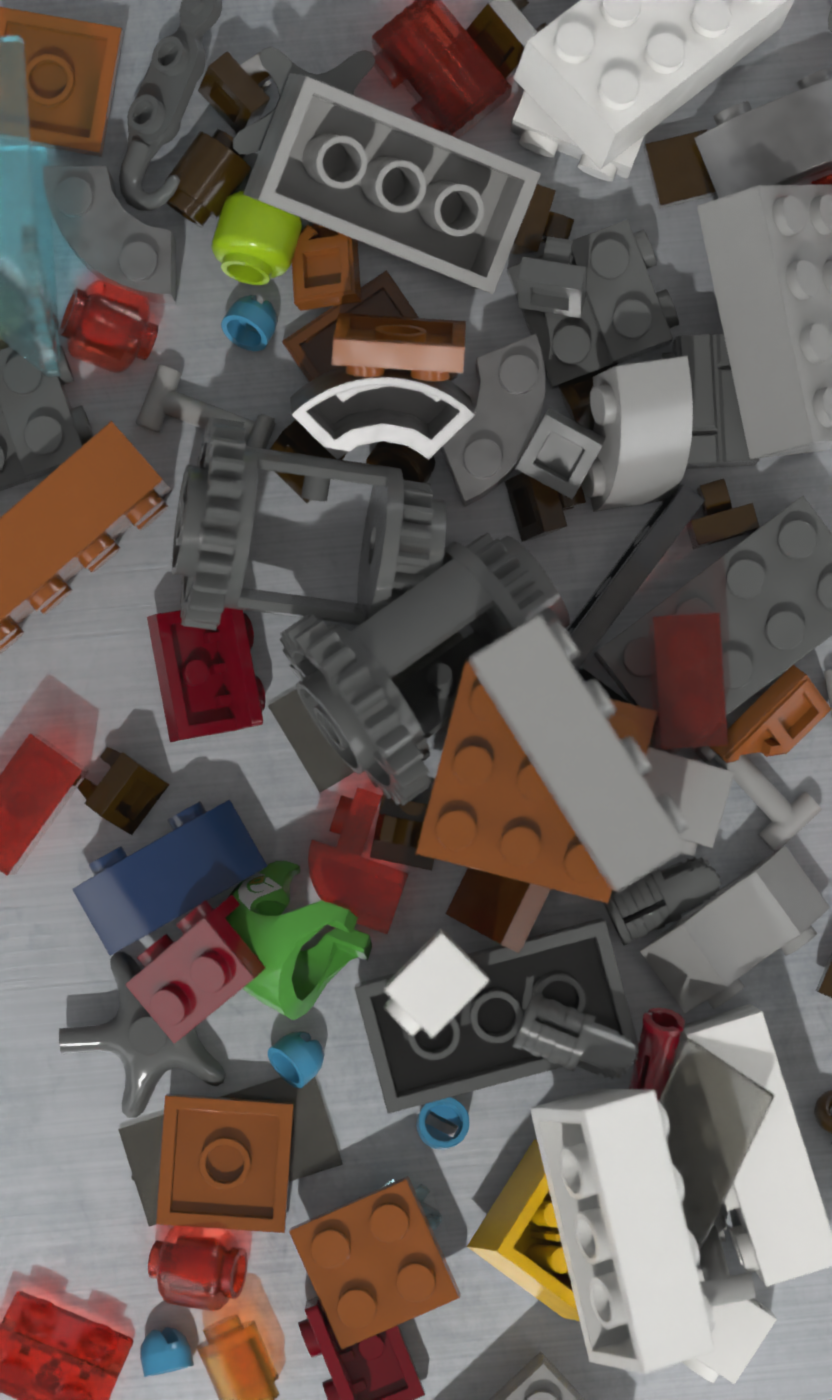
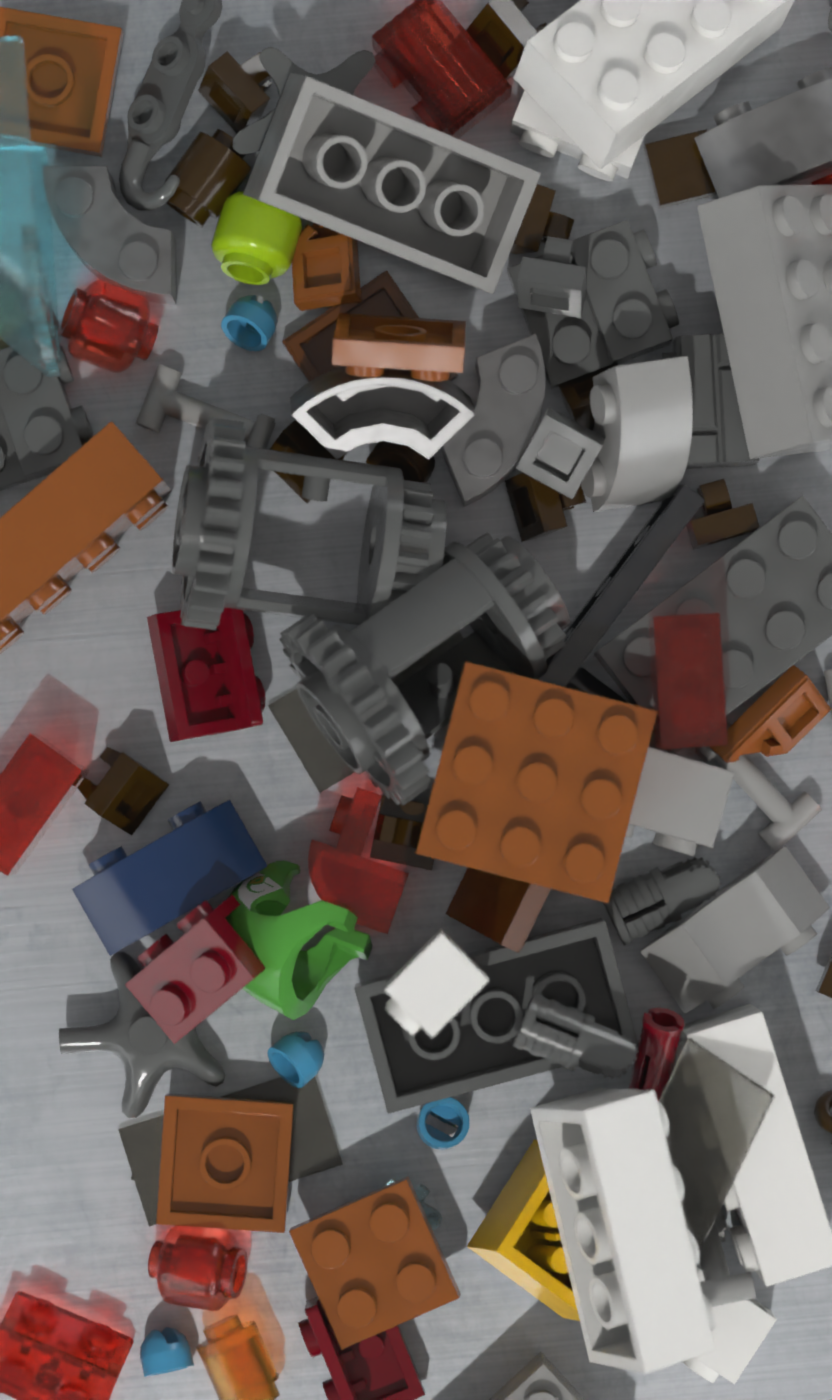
(578, 753): light grey brick -> none

